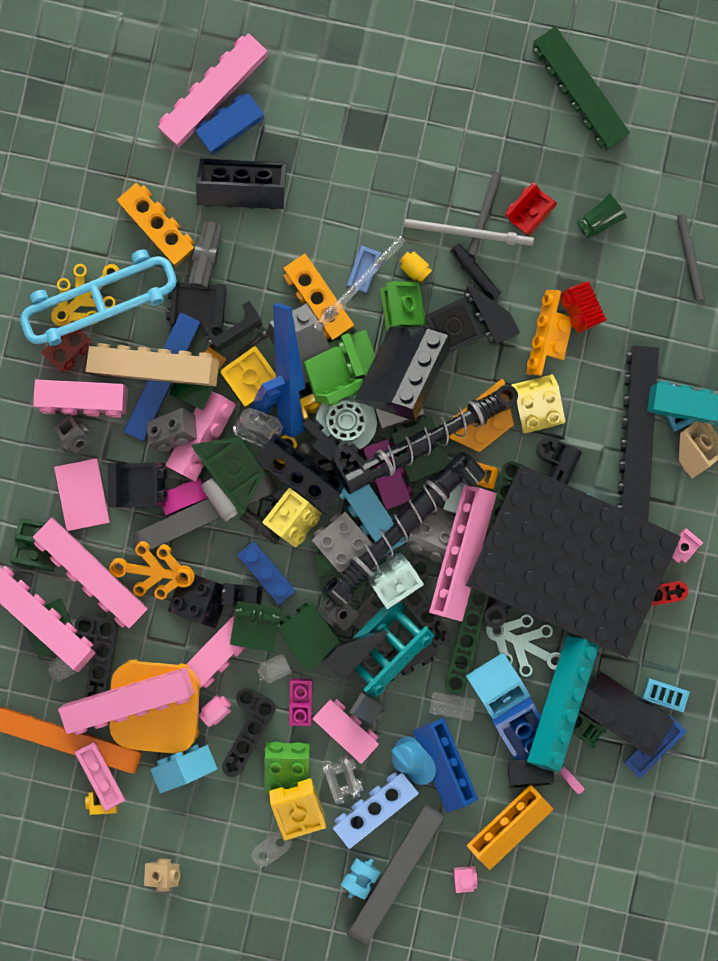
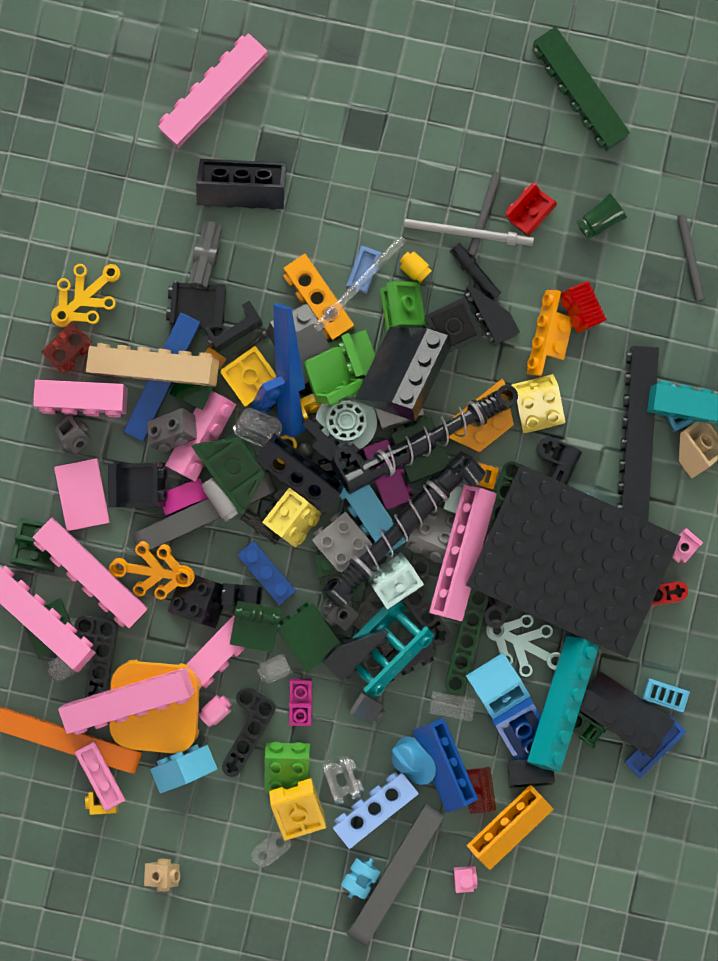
(41, 301): medium azure bar -> none
(175, 253): light orange brick -> none
(229, 123): blue brick -> none
(346, 730): bright pink brick -> none
(483, 786): none -> clear red slope
(571, 780): bright pink tile -> none

